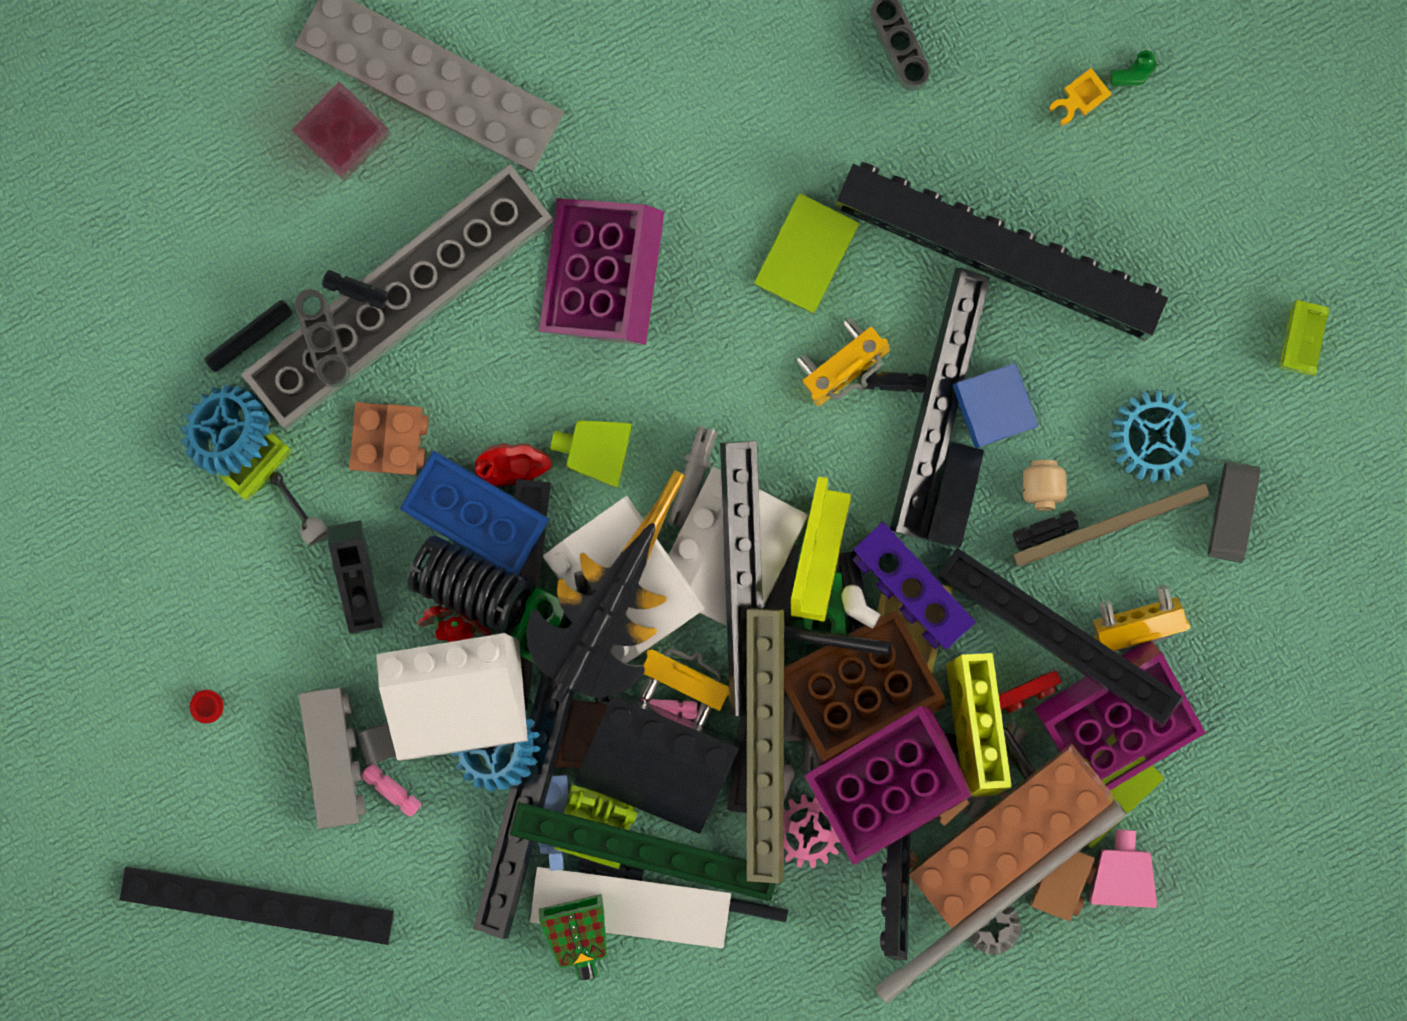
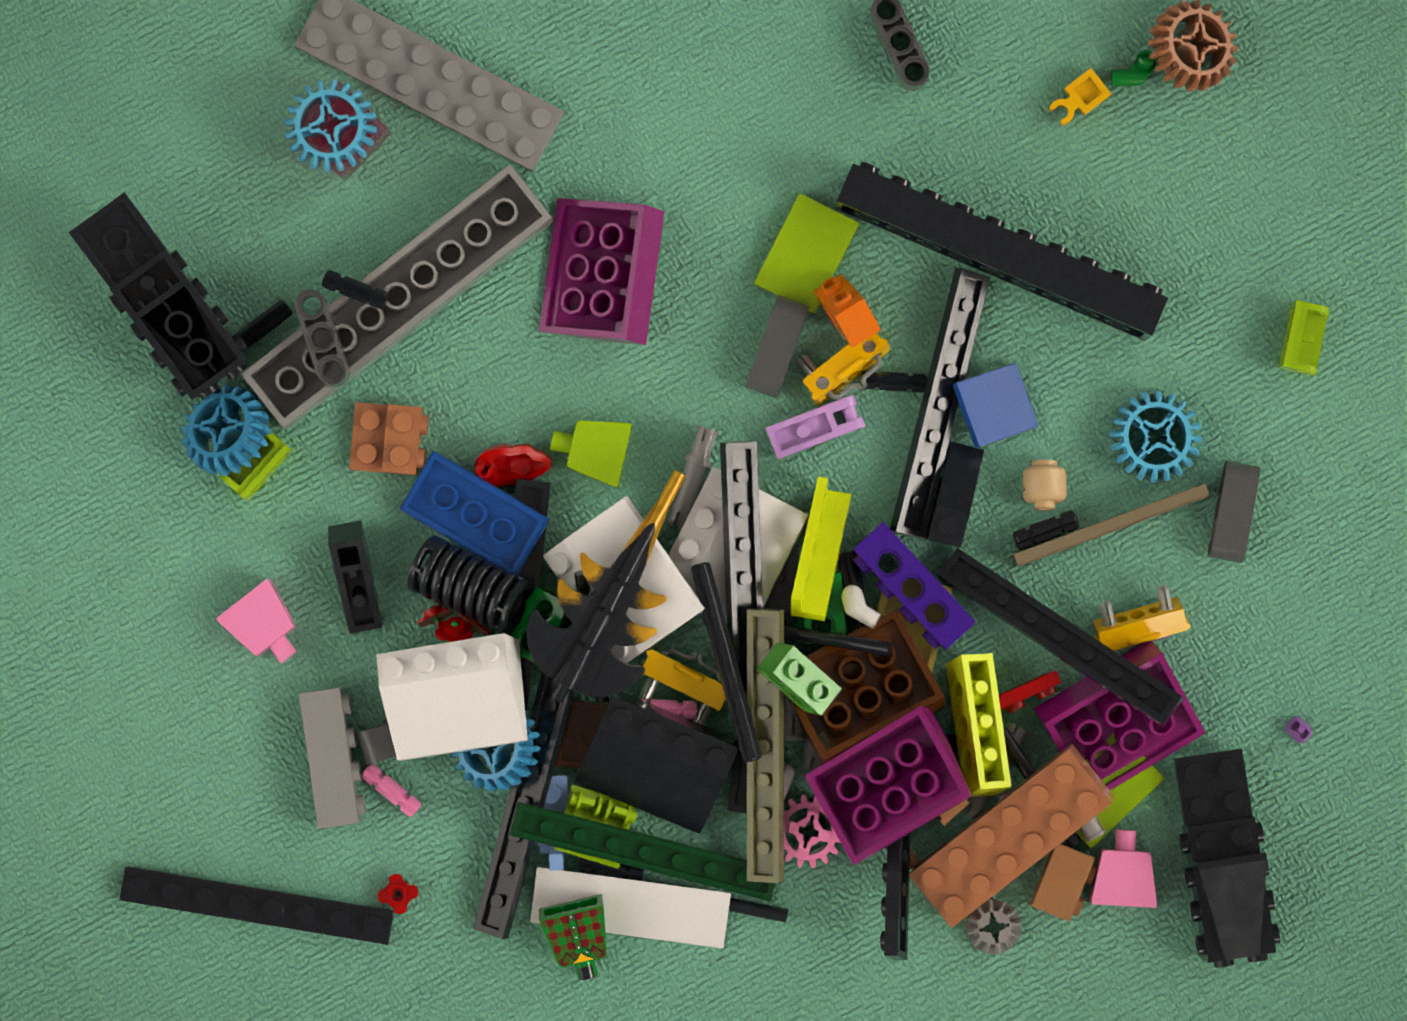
(161, 299): none -> black wedge
(206, 706): red plate -> none
(261, 622): none -> bright pink torso
(312, 528): hinge -> none
(346, 123): none -> medium azure gear
(407, 891): none -> red plate
(726, 662): none -> black axle
(777, 346): none -> dark grey beam
(799, 678): none -> bright green brick
(813, 427): none -> lavender plate
(846, 310): none -> orange brick
(903, 977): light grey piece -> none
(1182, 59): none -> nougat gear
(1224, 860): none -> black wedge
(1298, 729): none -> medium lavender rock

